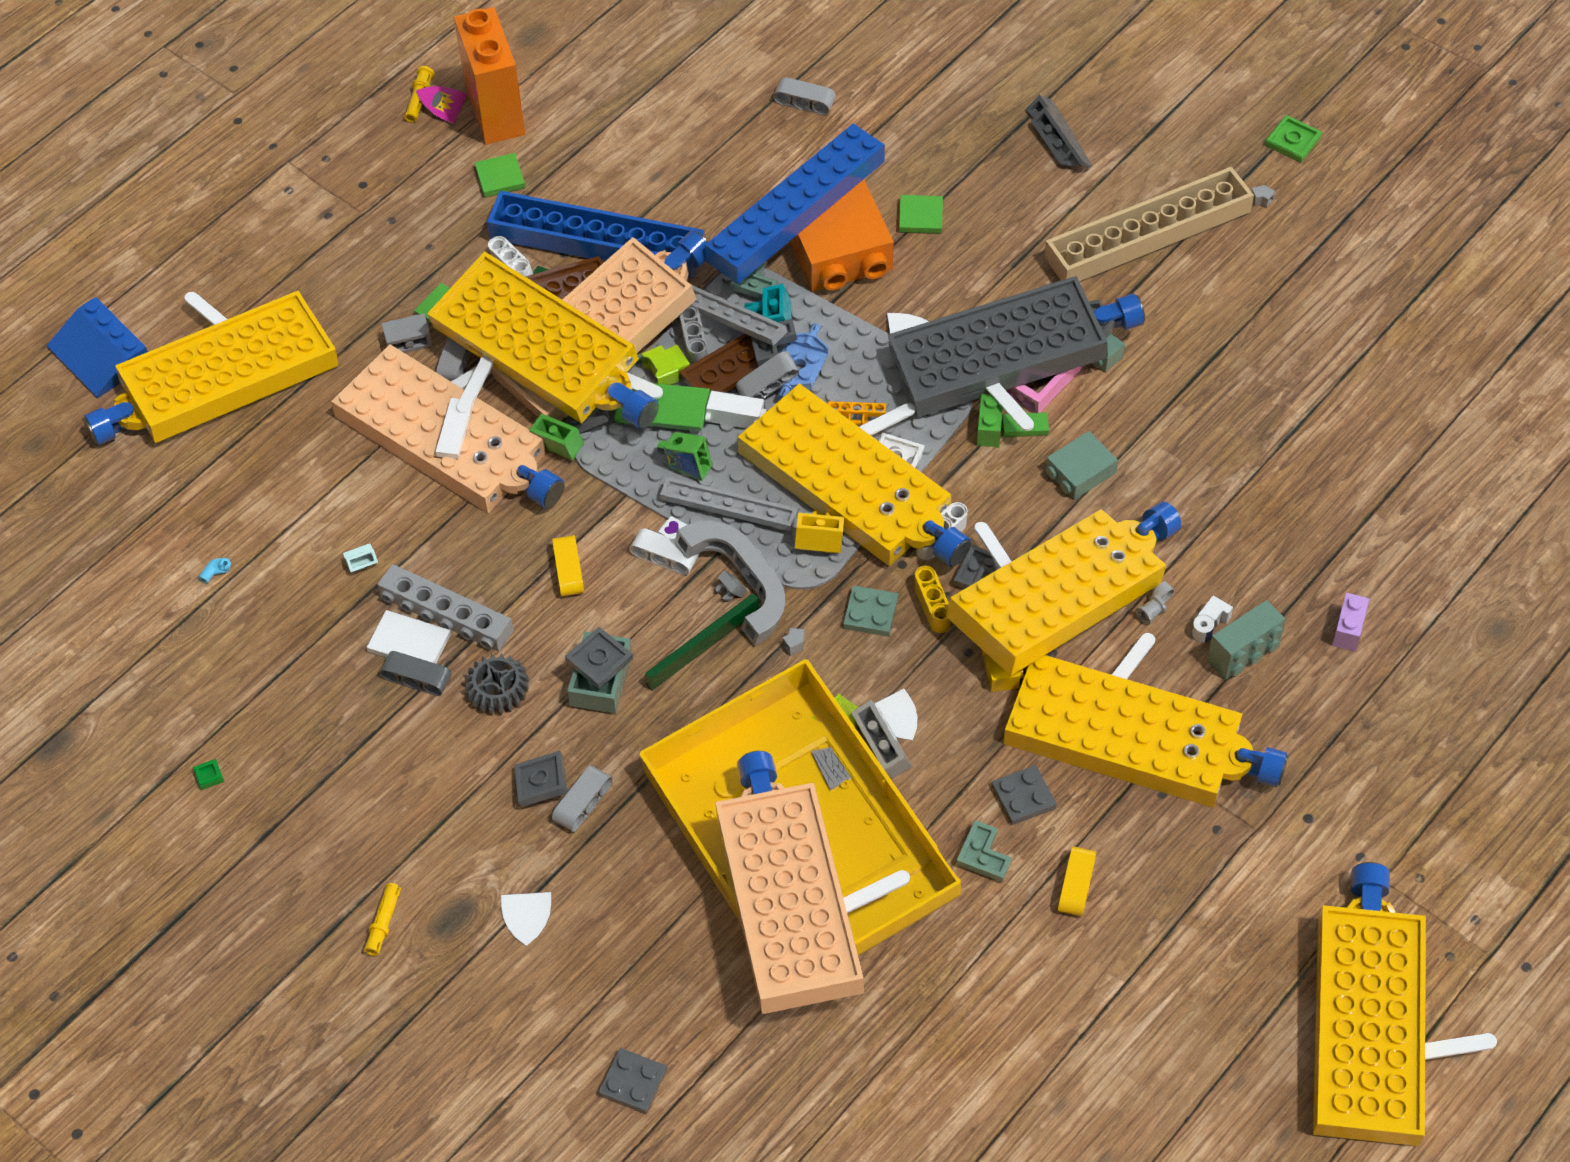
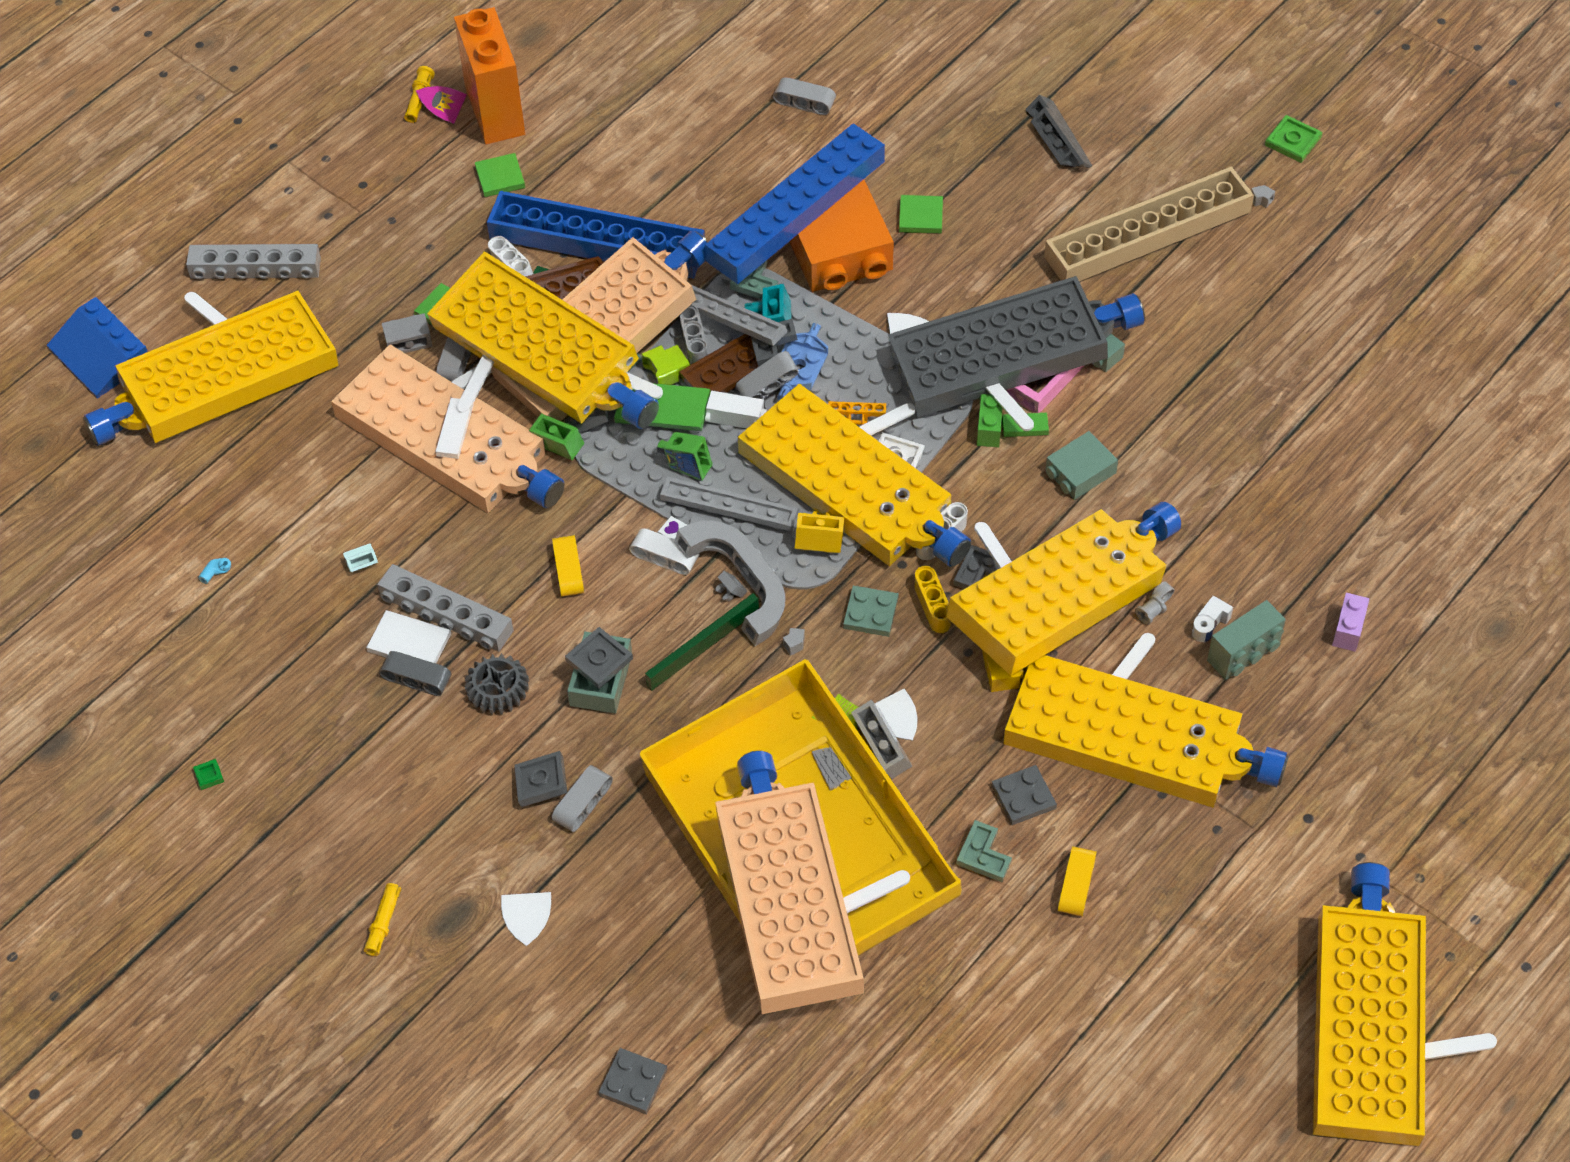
(254, 261): none -> light grey brick

